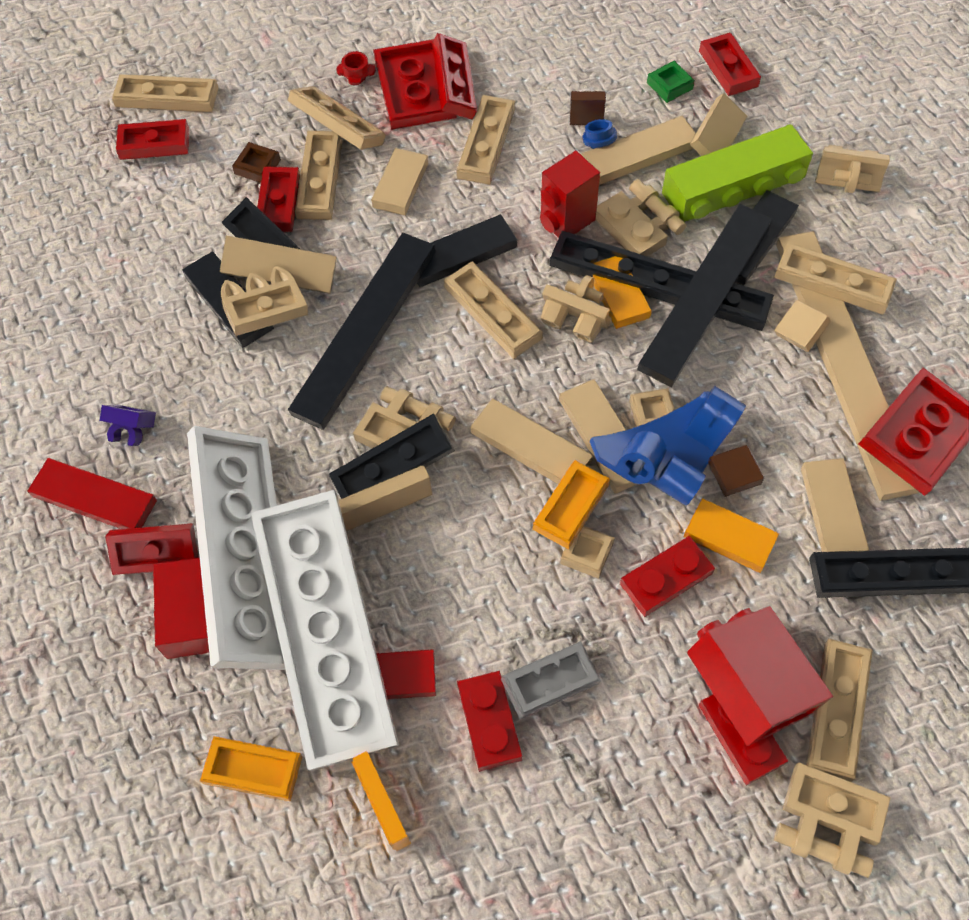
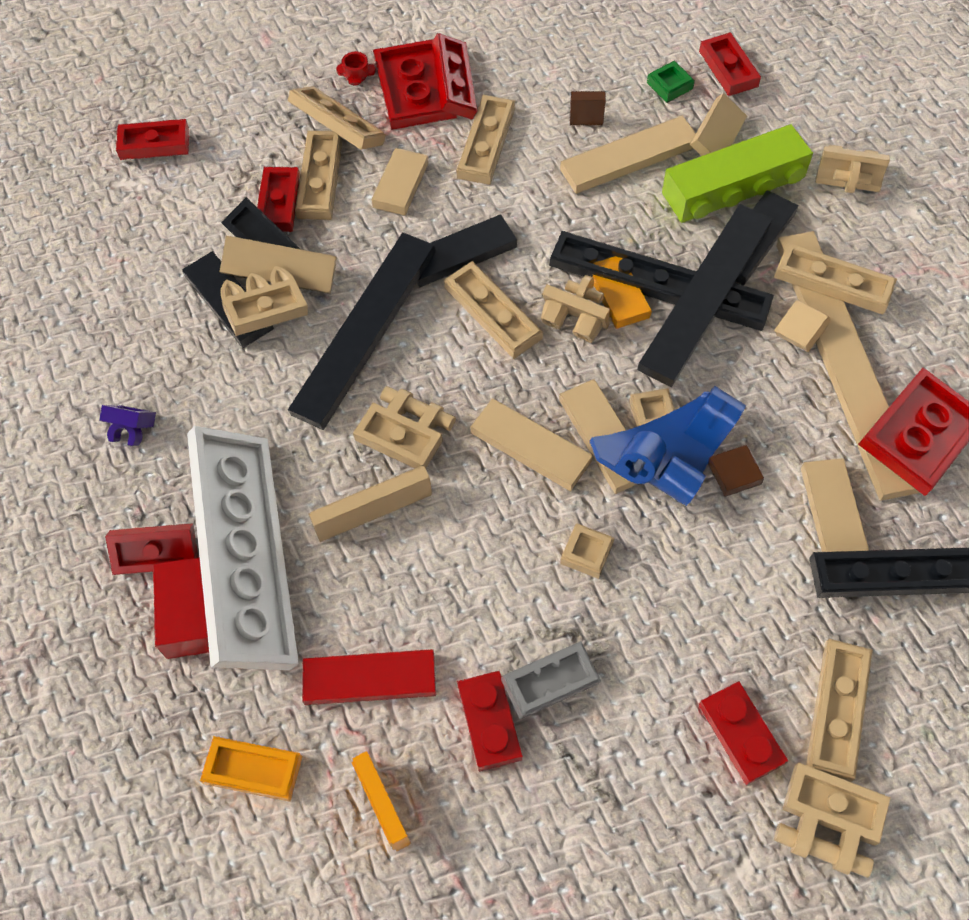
(92, 495): red tile -> none
(165, 93): tan tile -> none
(253, 160): reddish brown tile -> none
(323, 631): white plate -> none
(409, 449): black tile -> none
(569, 195): red brick -> none
(571, 504): light orange tile -> none
(599, 133): blue plate -> none
(631, 226): tan plate -> none
(667, 576): red plate -> none
(731, 535): light orange tile -> none
(758, 673): brick -> none

